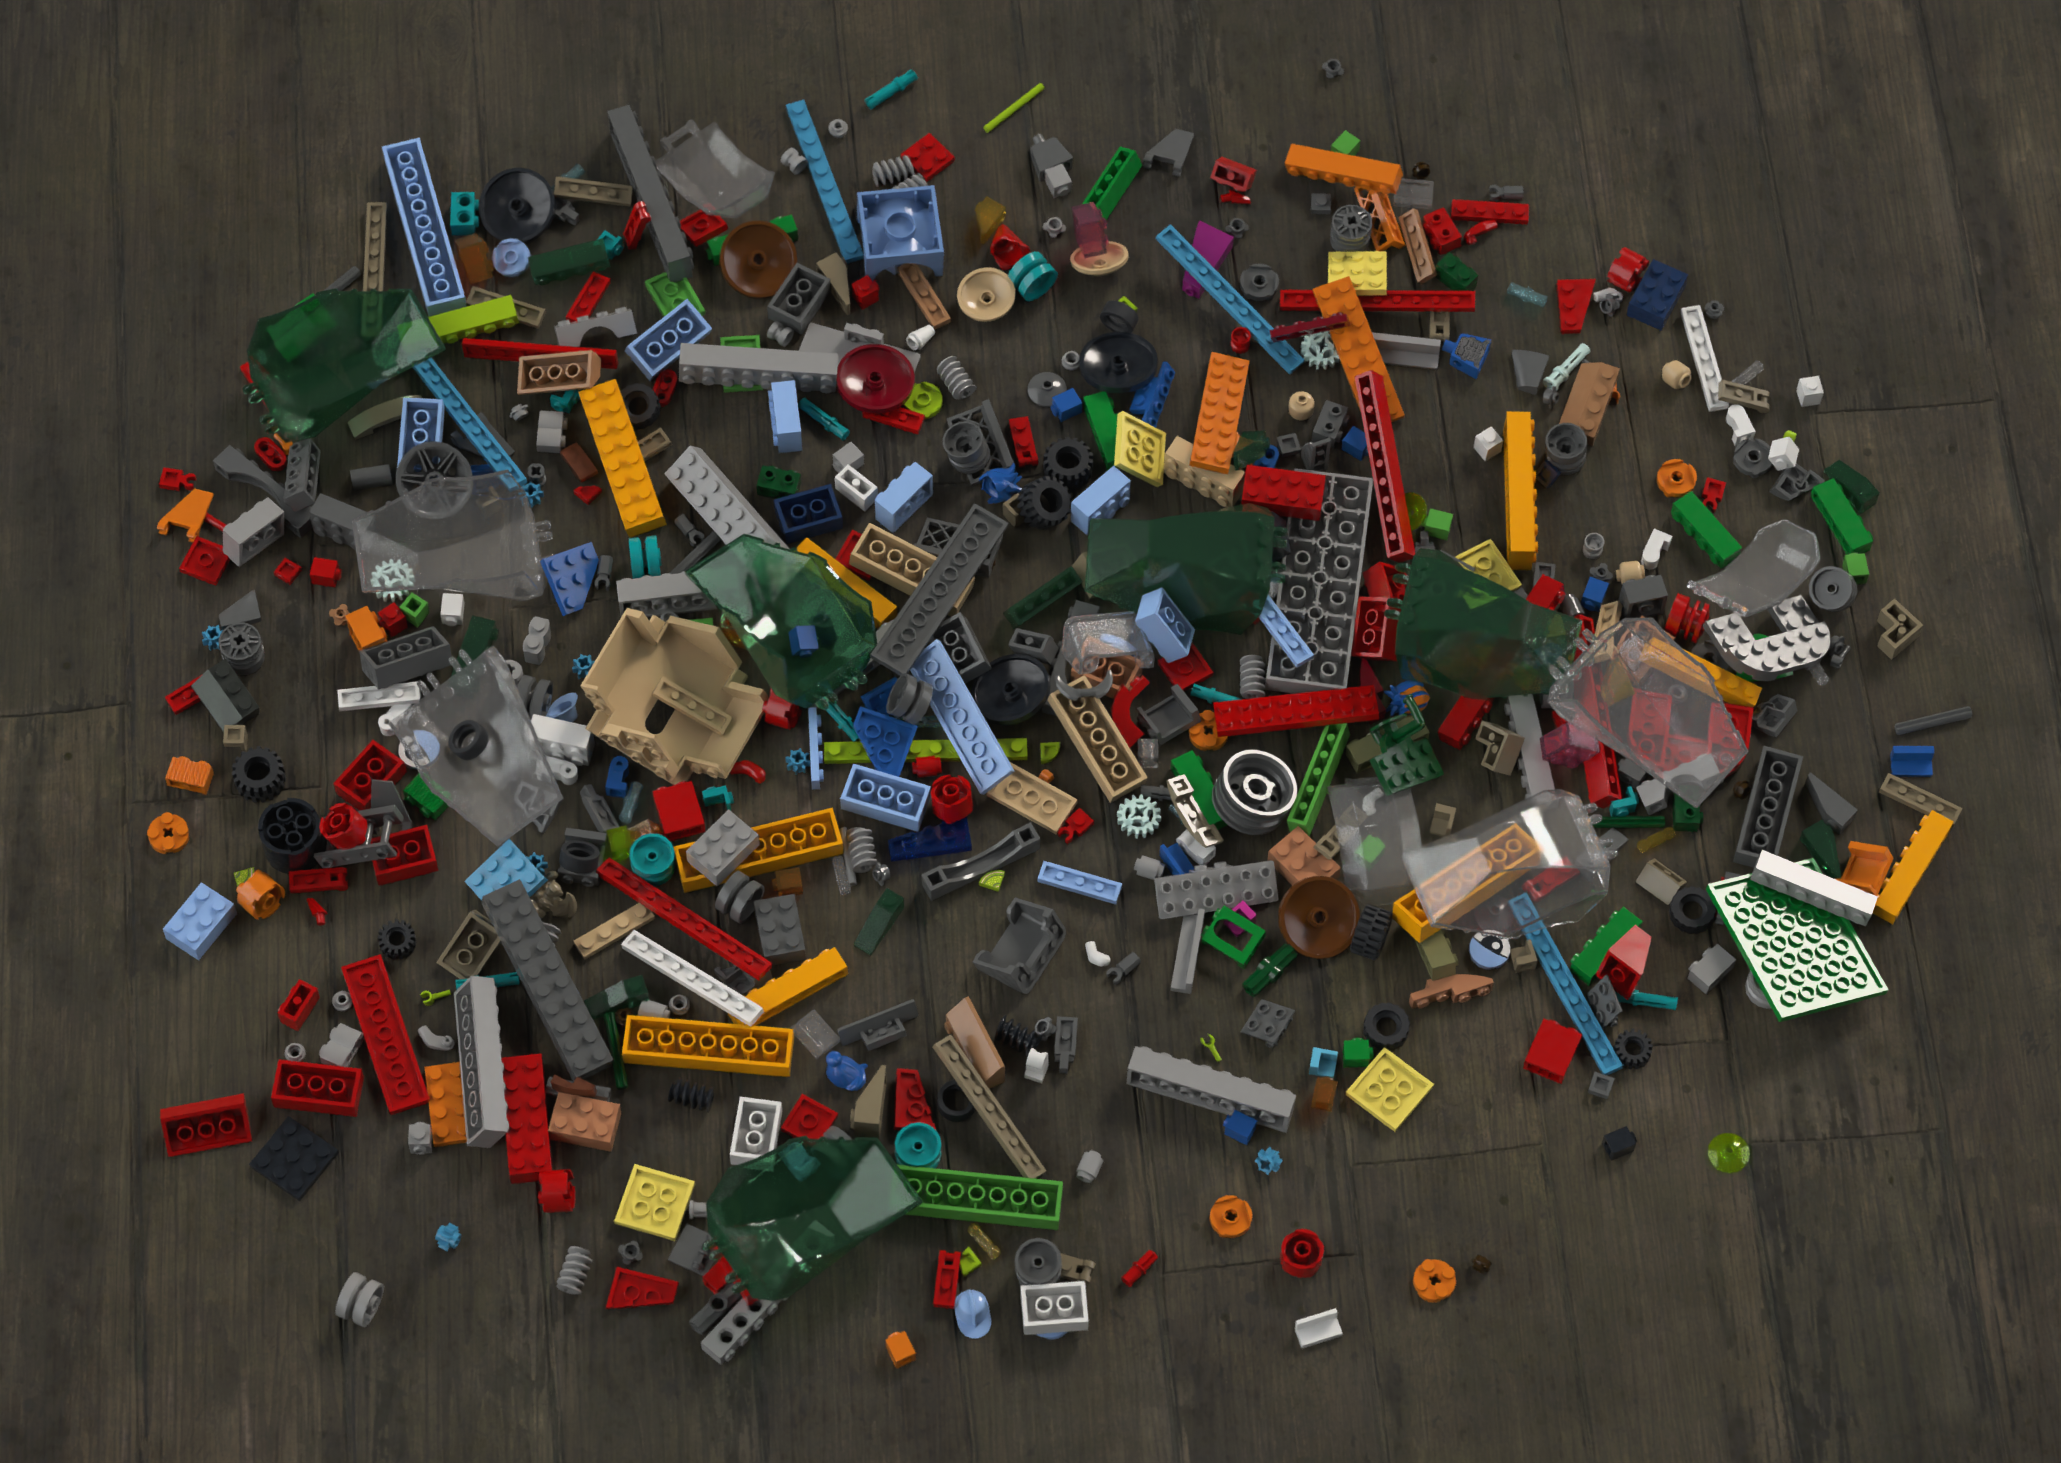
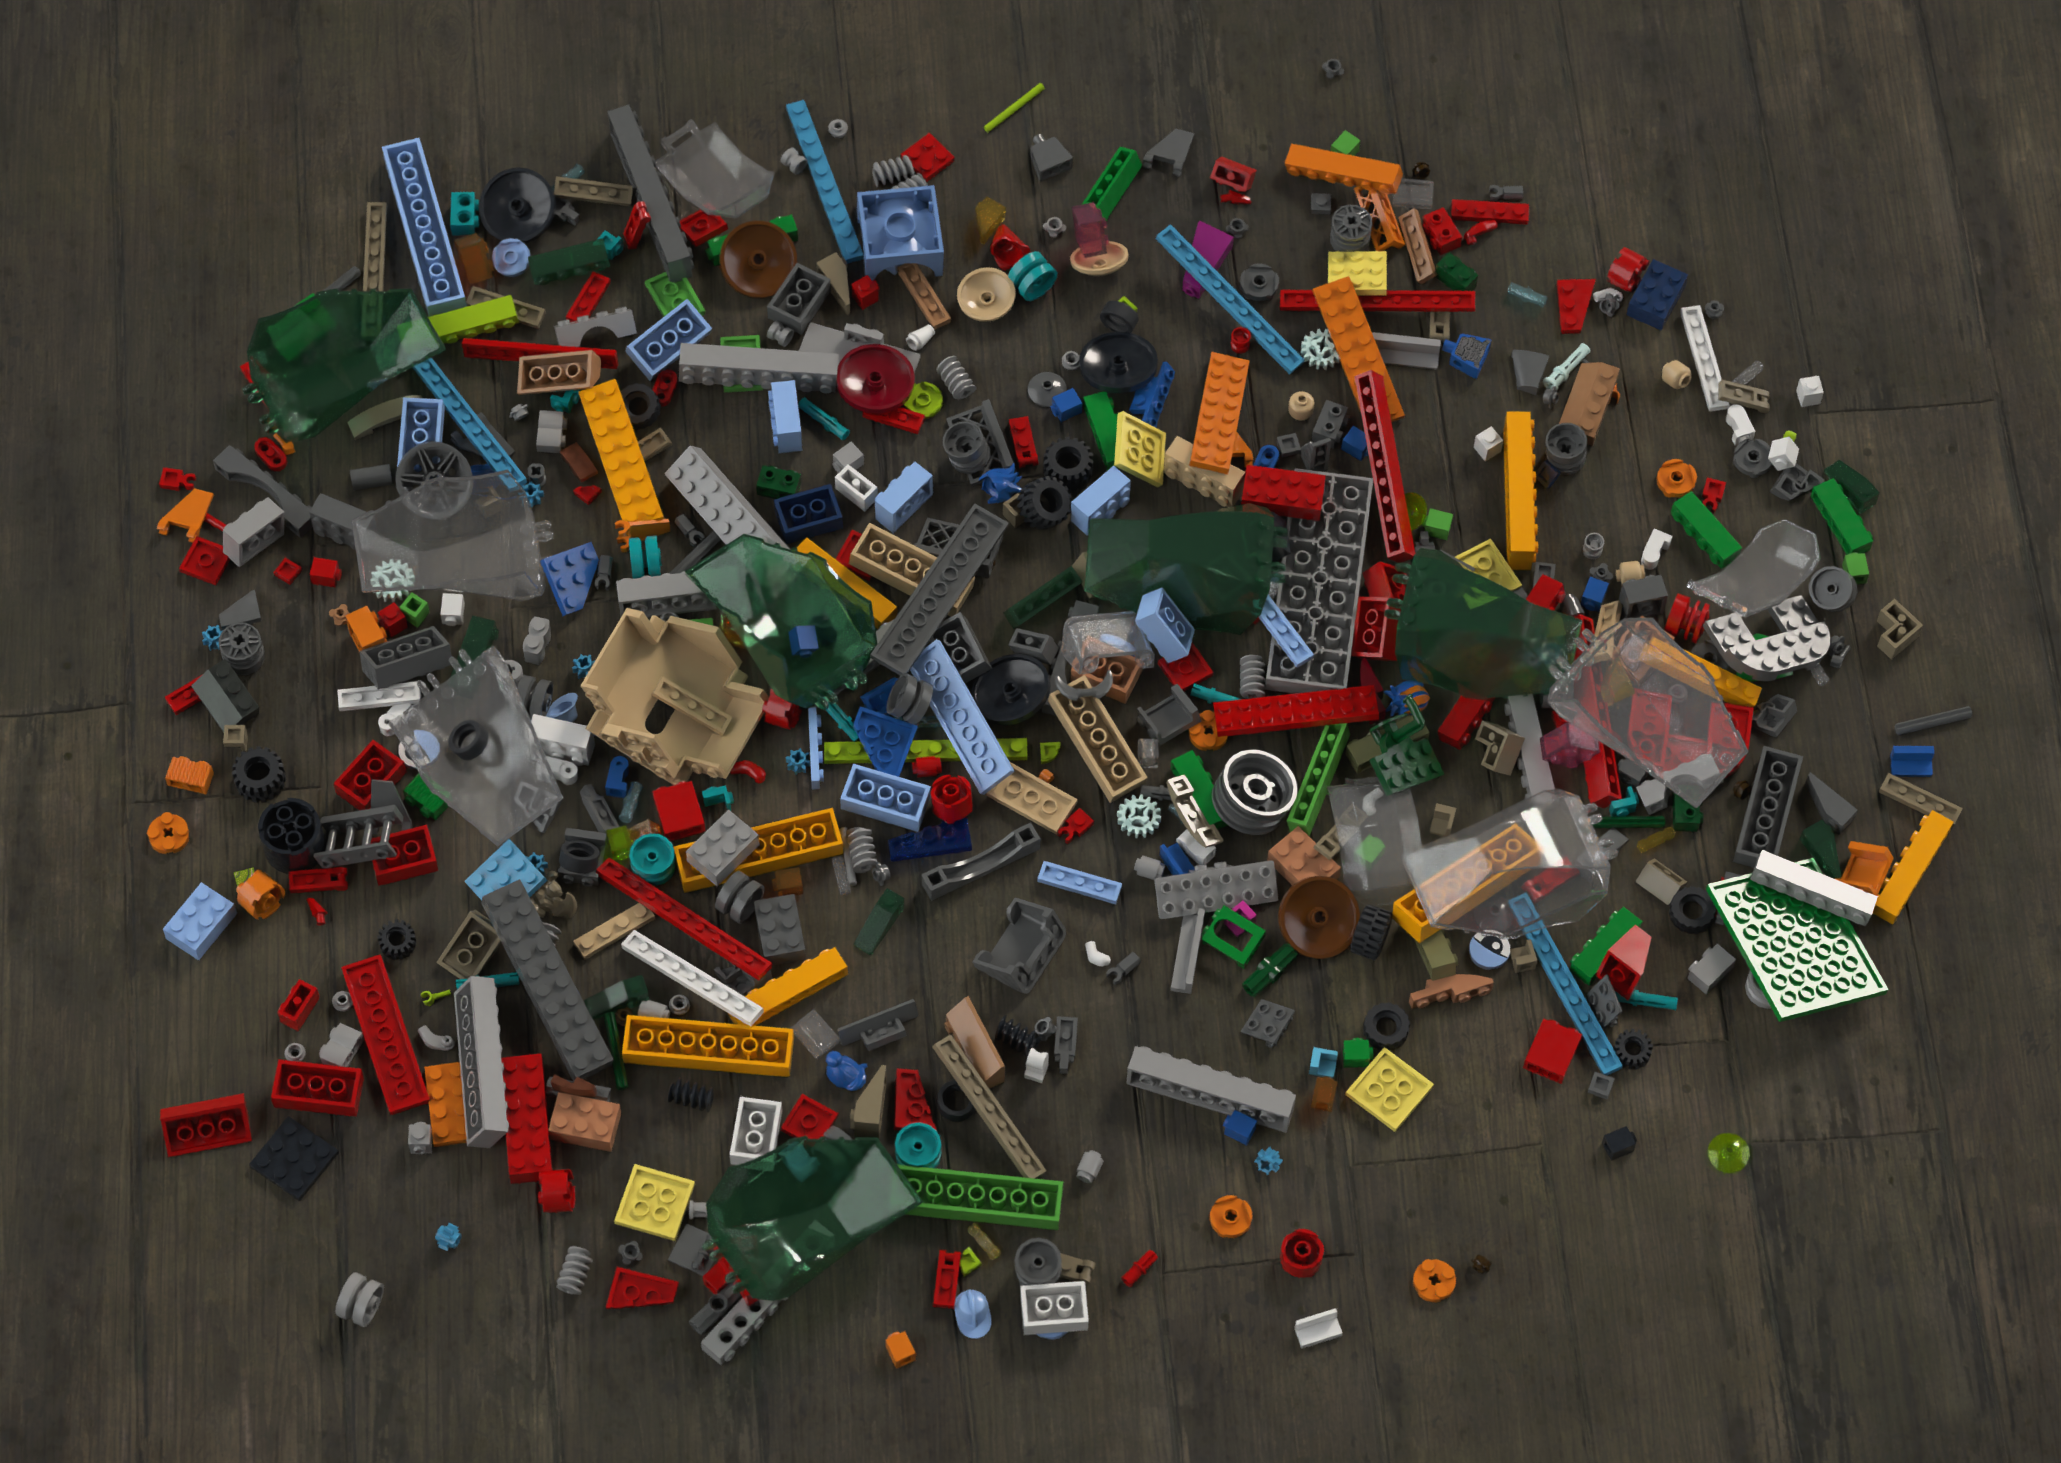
(302, 474): dark grey brick -> none
(344, 827): red brick -> none
(640, 529): none -> orange flag
(898, 84): teal pin -> none
(992, 880): lime tile -> none
(1058, 181): light grey brick -> none
(1121, 710): red arch -> none
(1210, 1045): lime hand -> none
(1250, 447): clear green slope -> none
(1302, 328): dark red plate -> none

